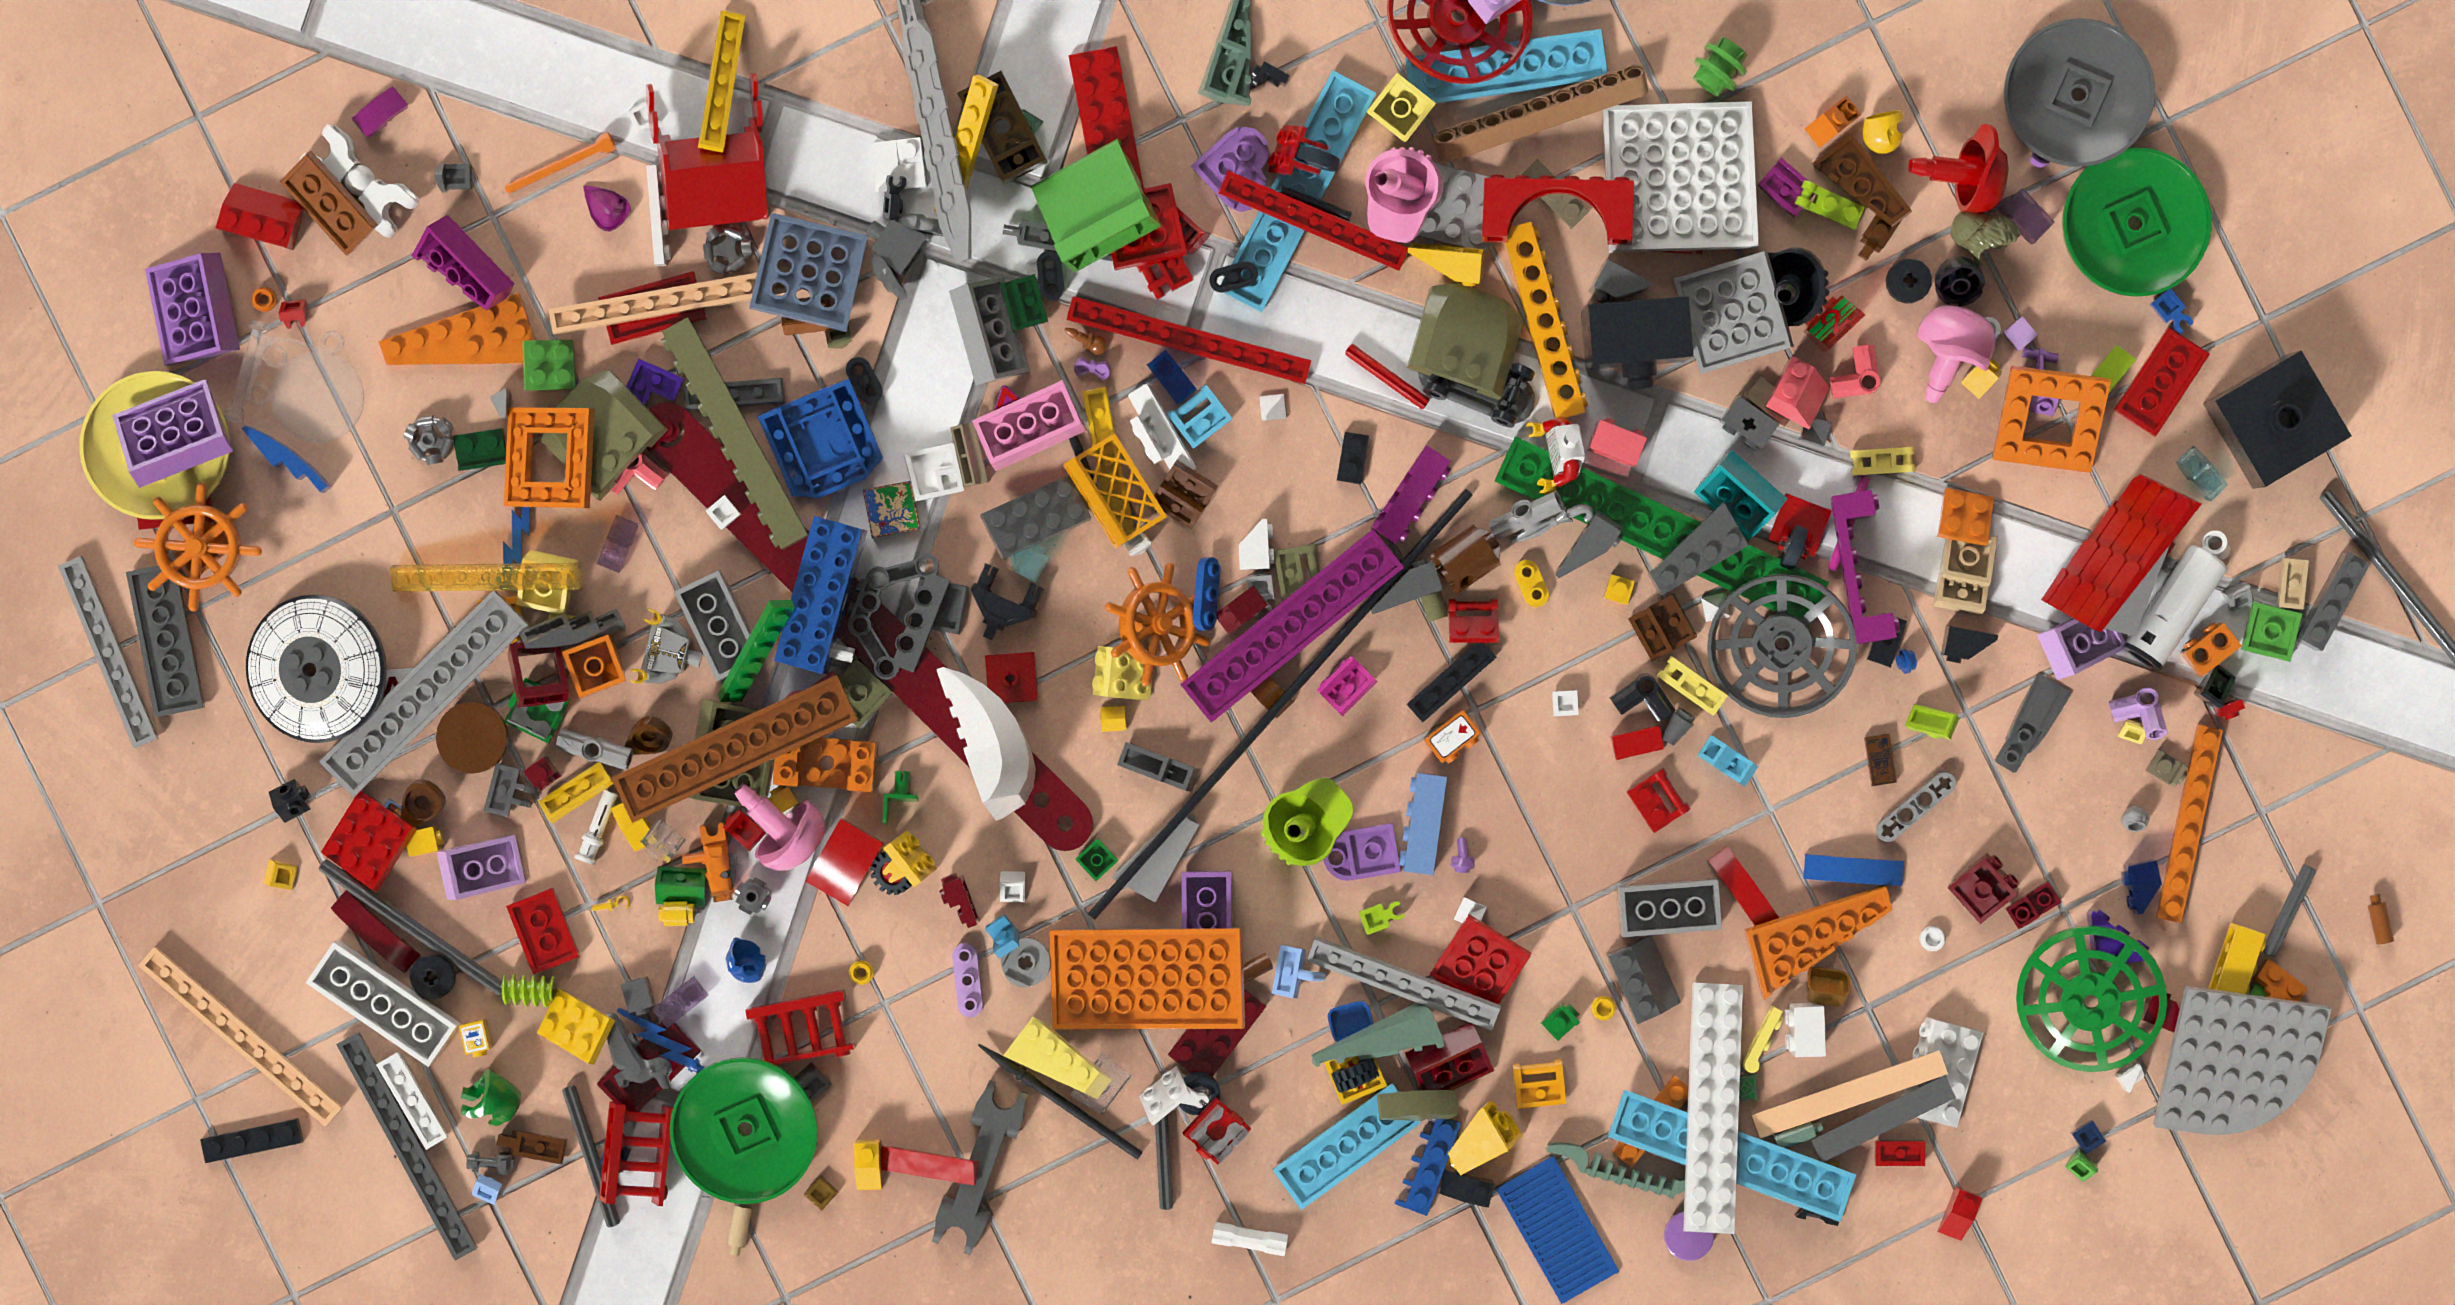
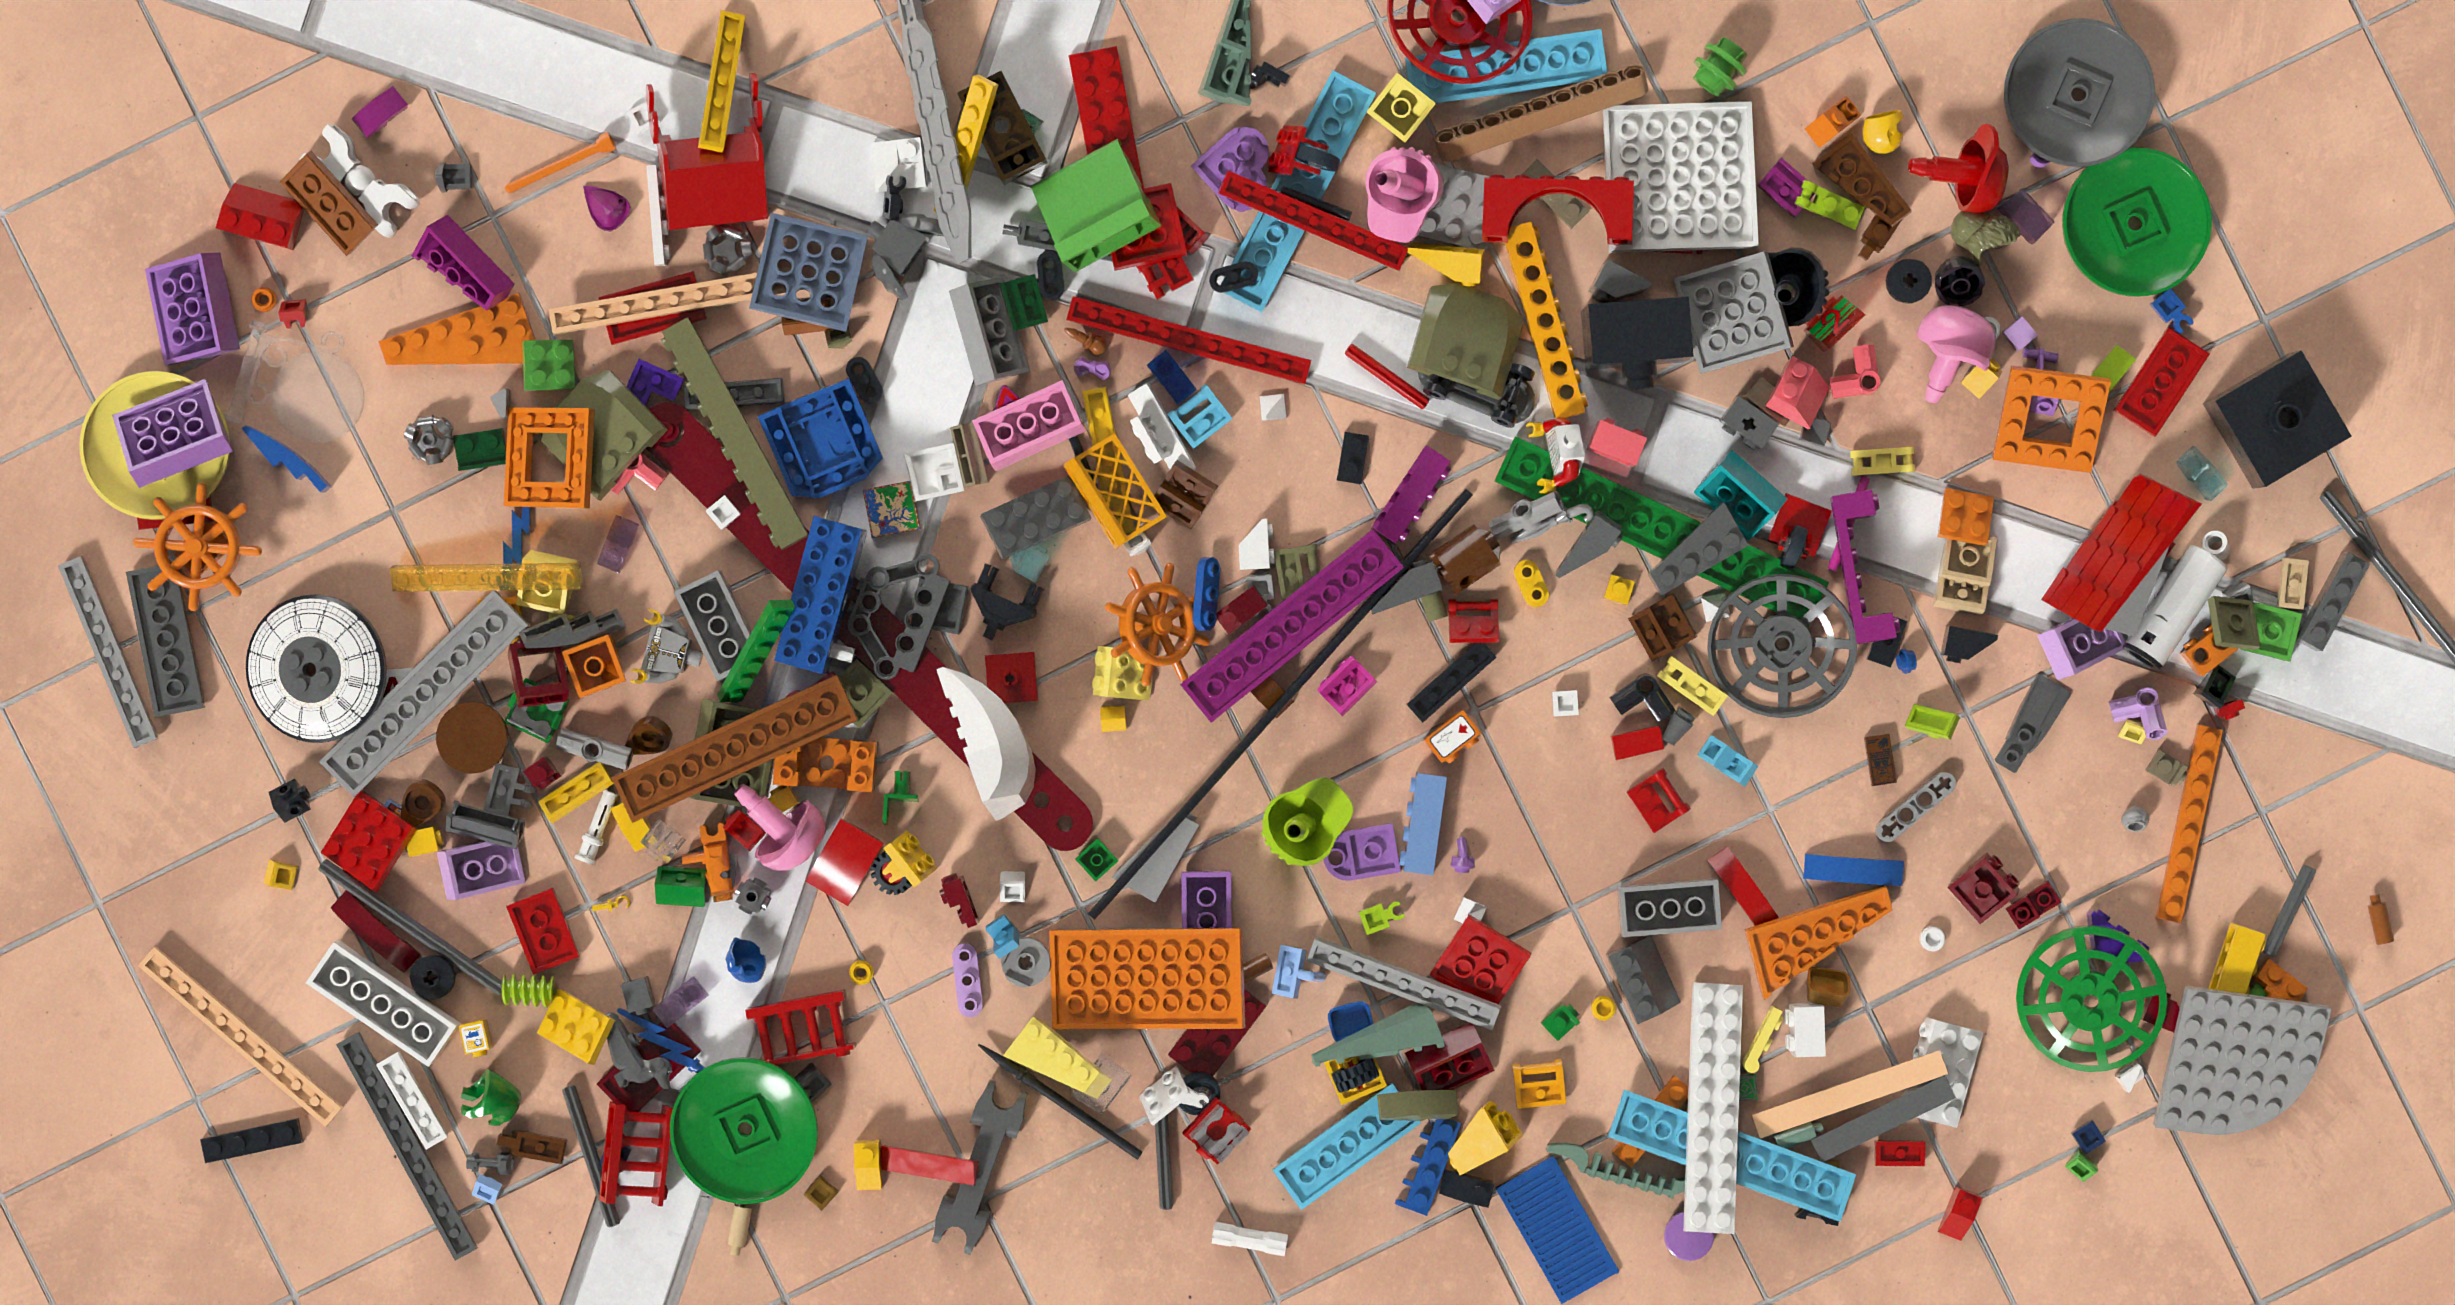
(485, 825): none -> dark grey container
(677, 913): yellow brick -> none
(1158, 767): dark grey slope -> none
(2142, 882): clear blue slope -> none
(2234, 623): none -> olive plate

